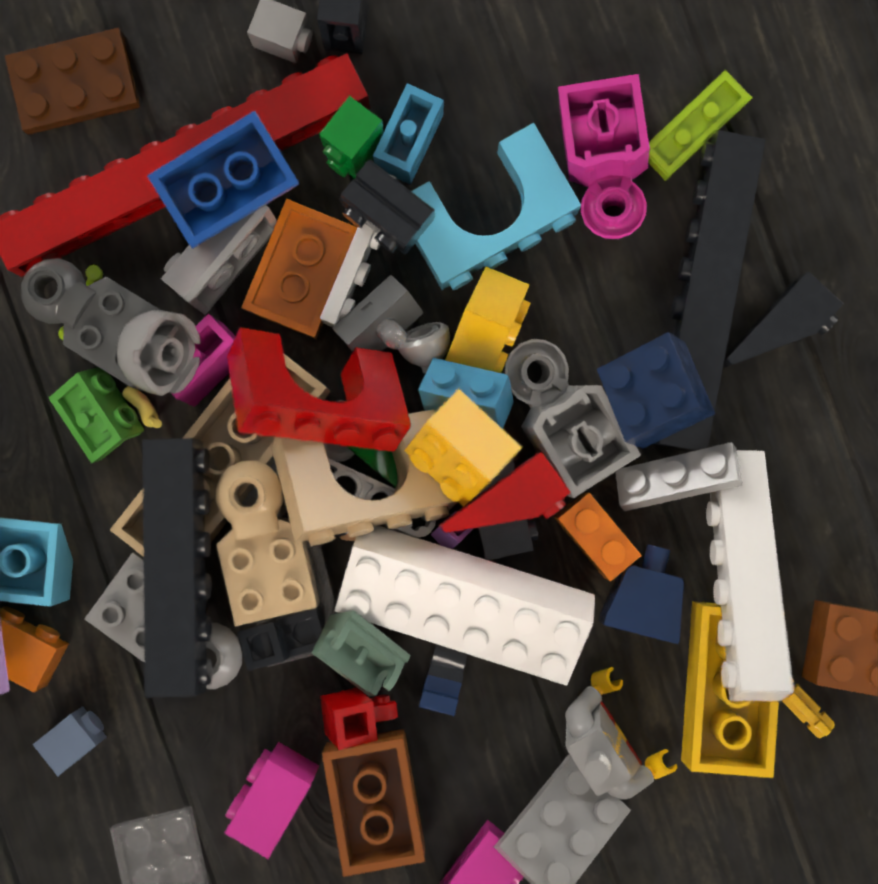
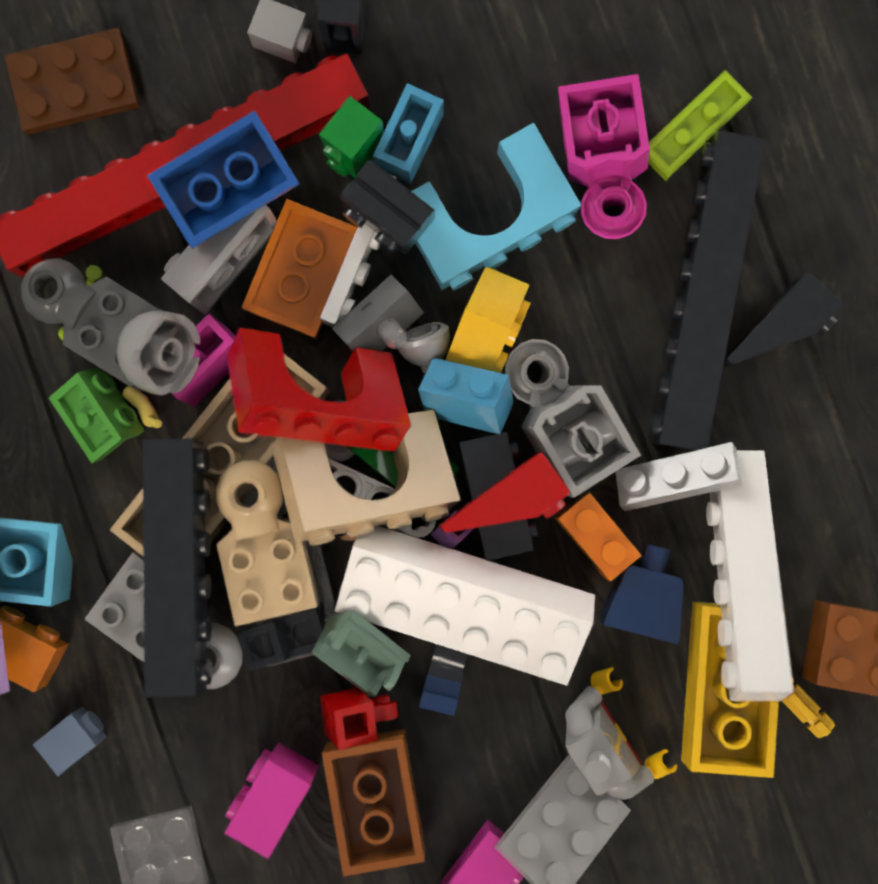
(461, 448): yellow brick -> none
(655, 391): dark blue brick -> none

